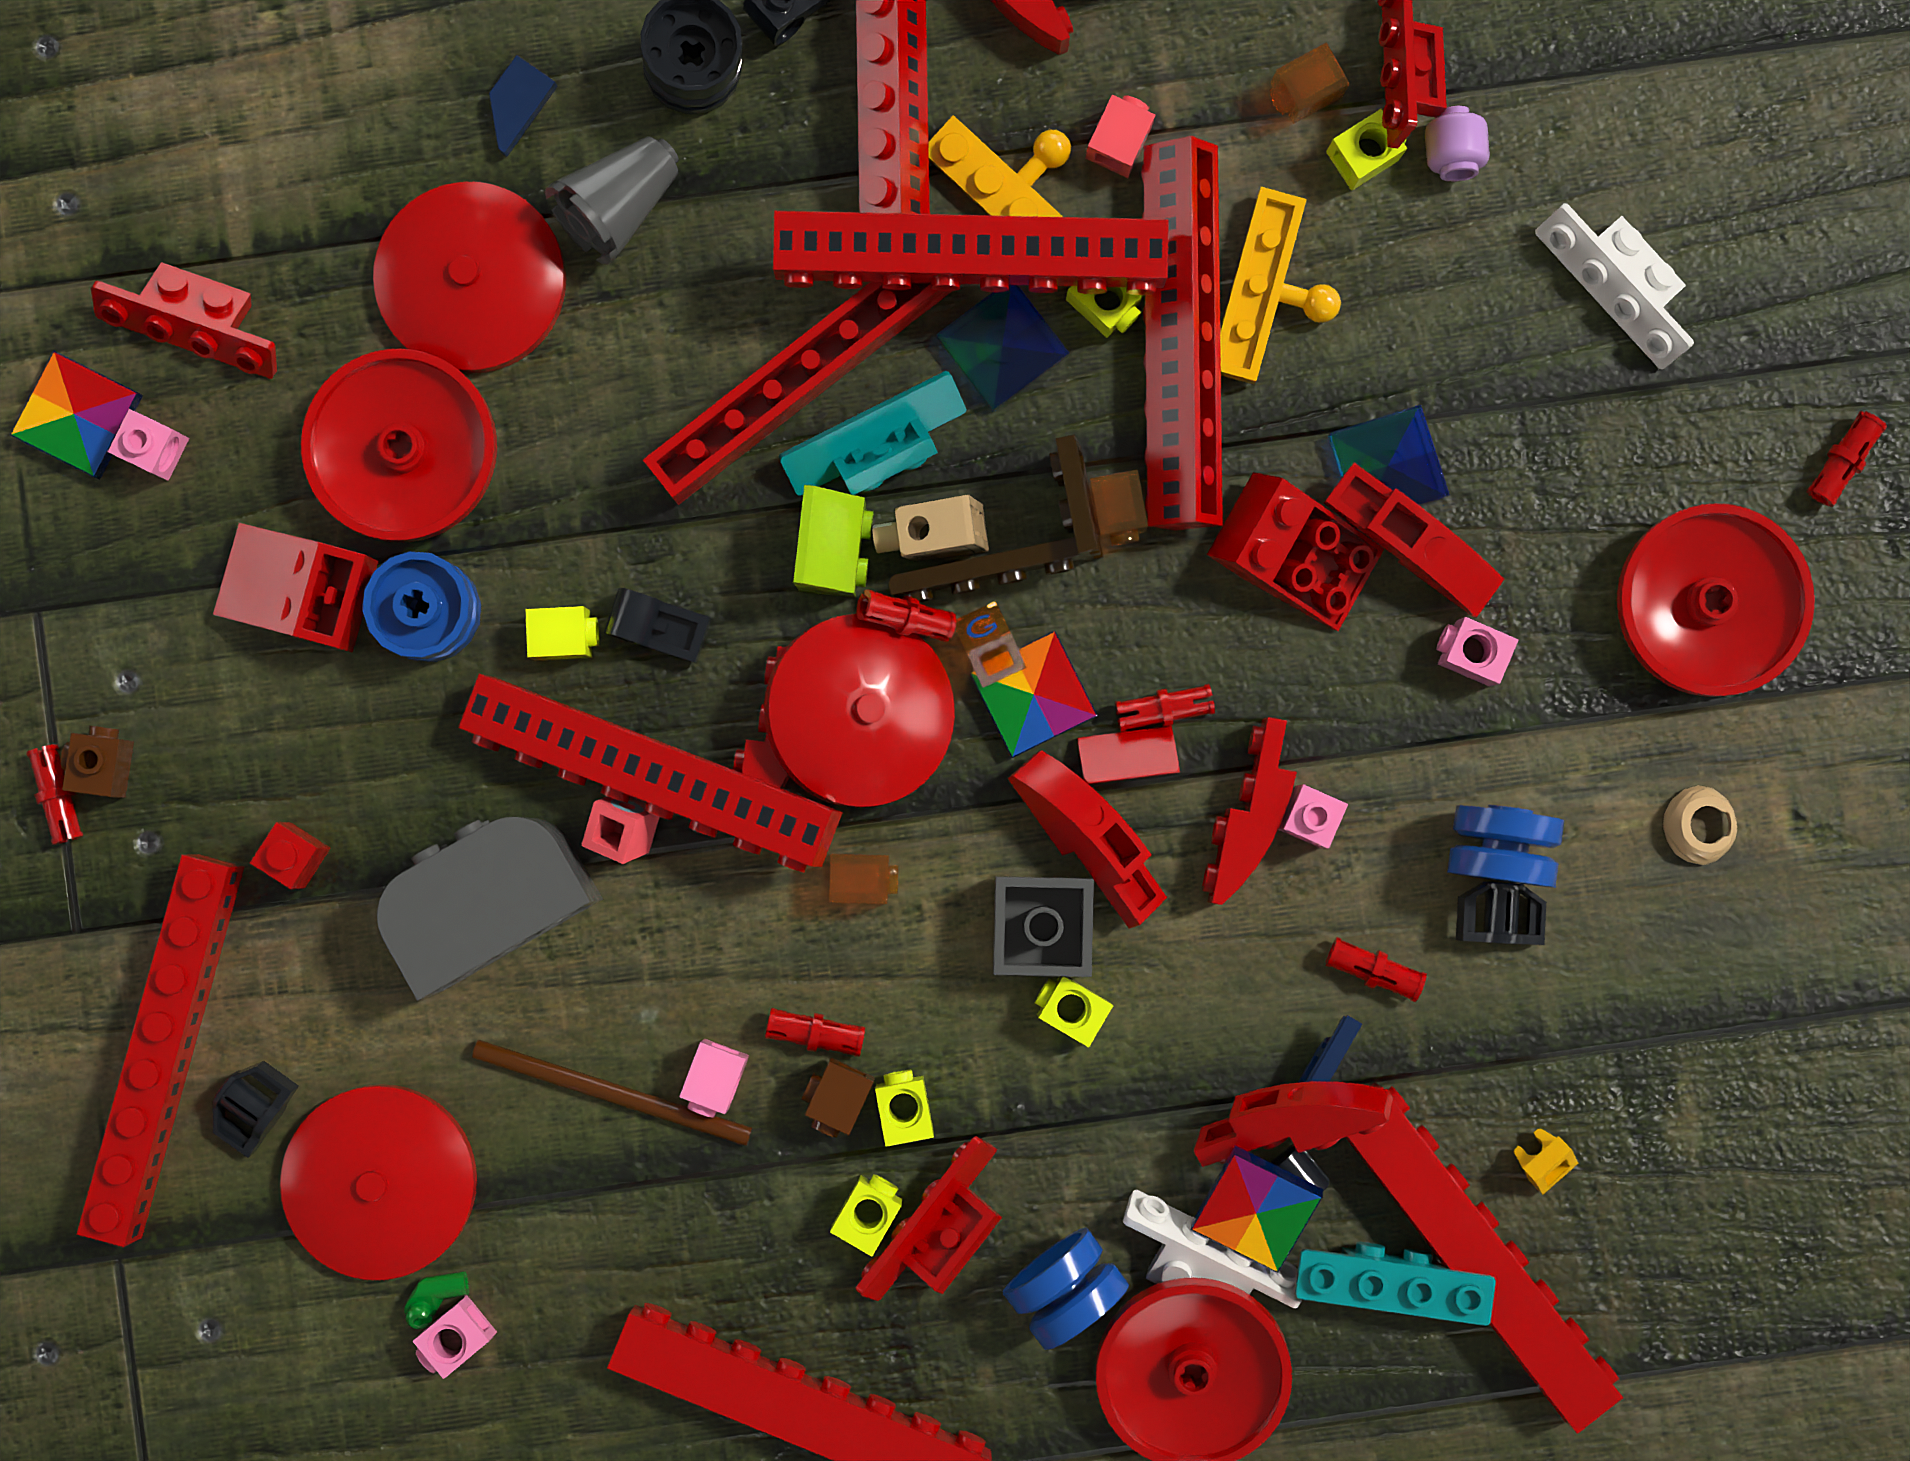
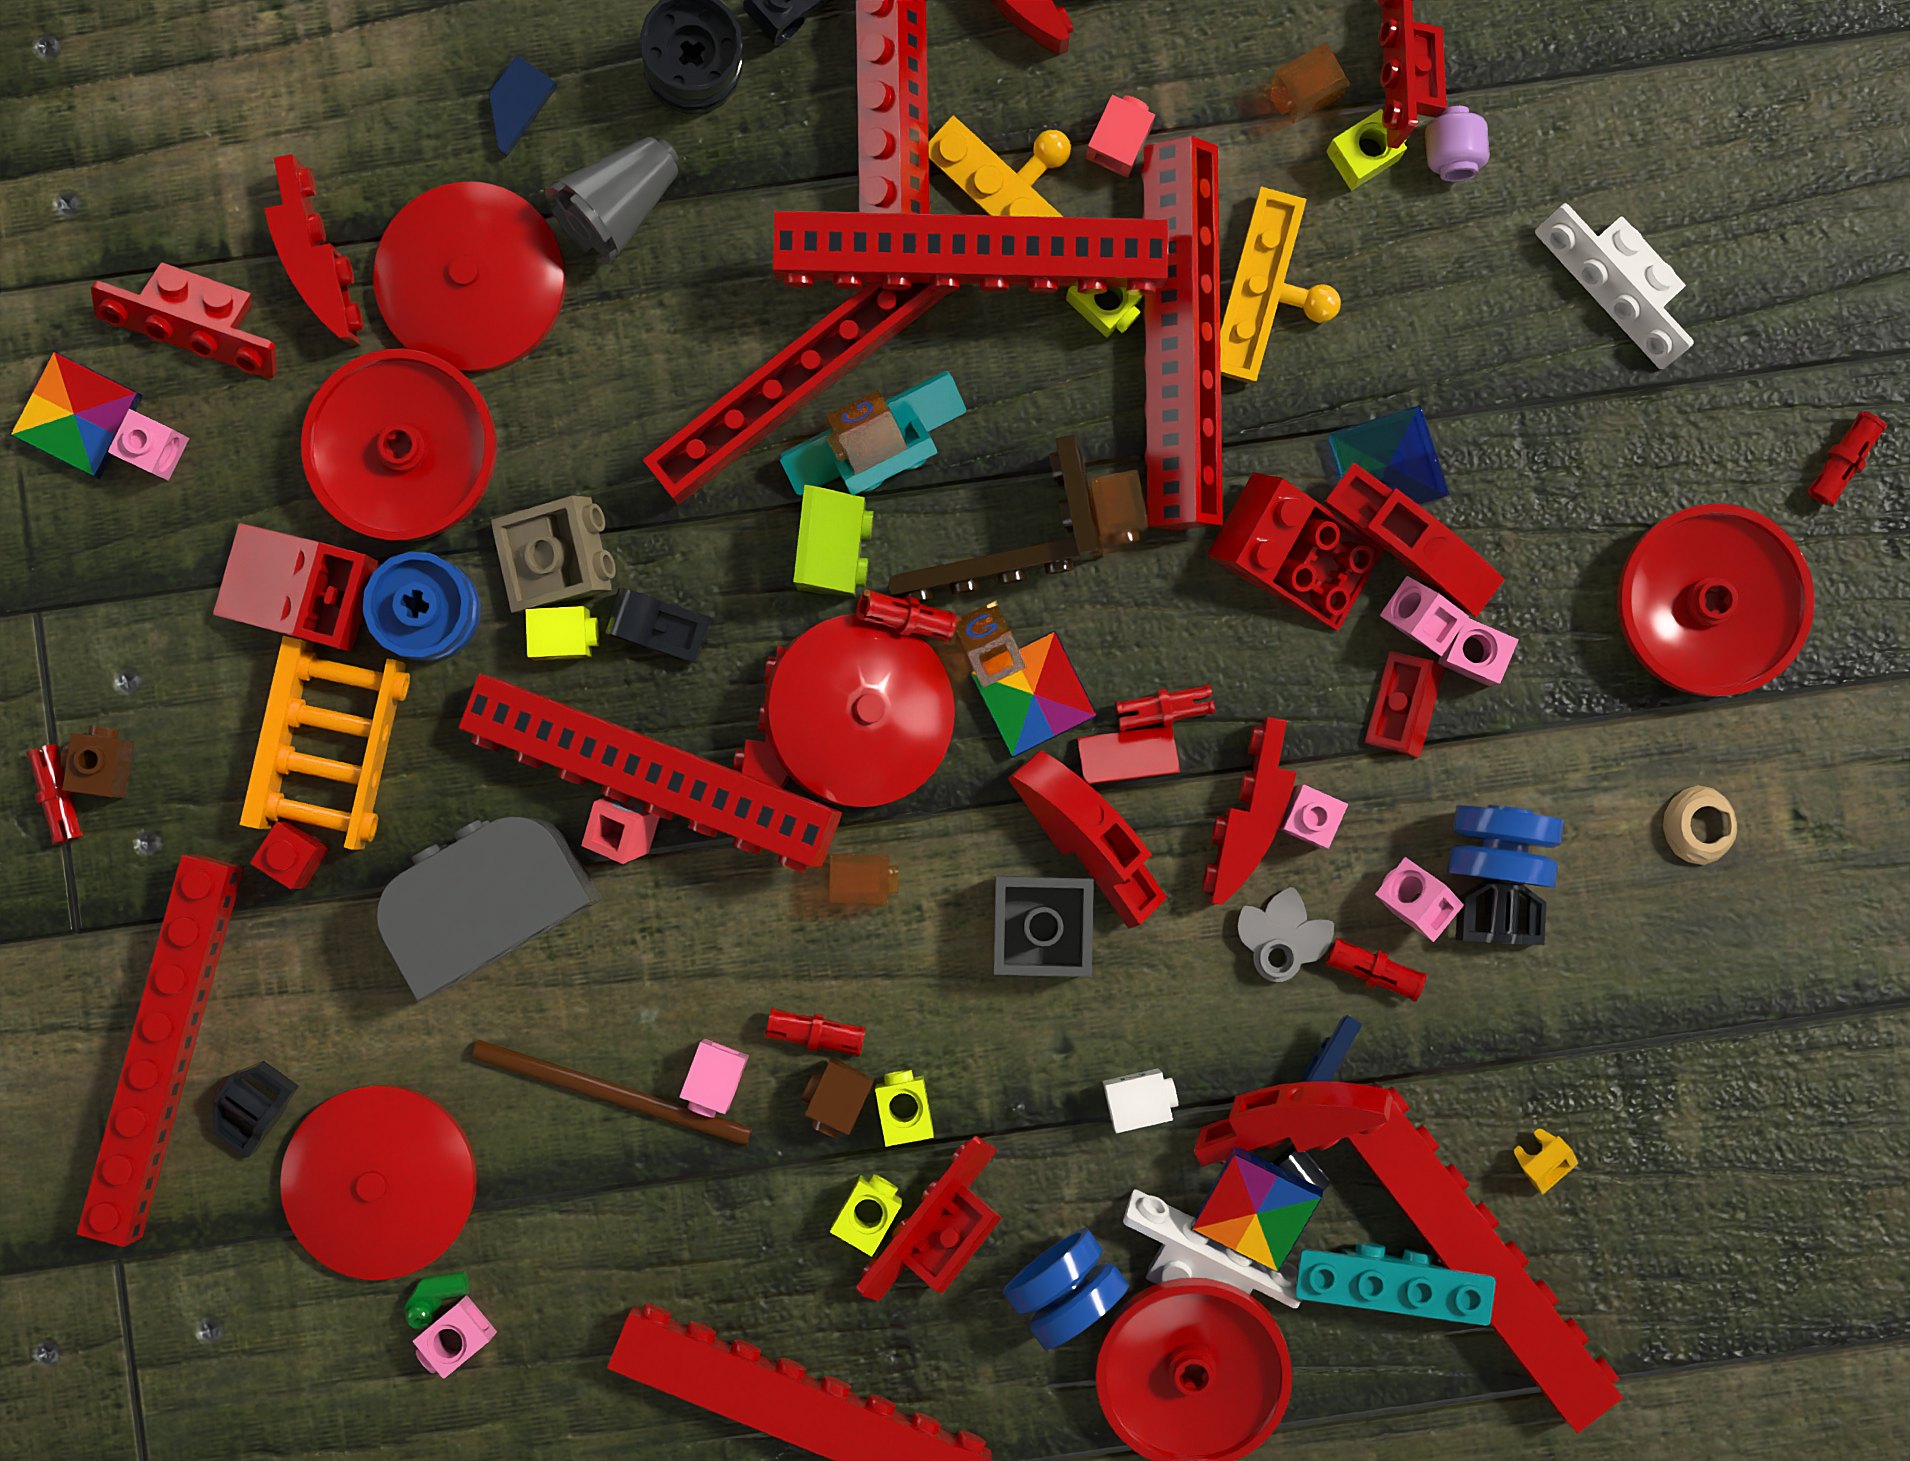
(277, 757): none -> light orange fence
(314, 269): none -> red slope
(553, 553): none -> dark tan plate
(865, 433): none -> clear orange brick
(954, 529): tan torso -> none
(1002, 345): clear blue tile -> none
(1088, 1024): neon yellow brick -> none
(1140, 1100): none -> white brick
(1287, 928): none -> light grey plate
(1404, 704): none -> red slope
(1424, 615): none -> bright pink brick
(1430, 911): none -> bright pink brick

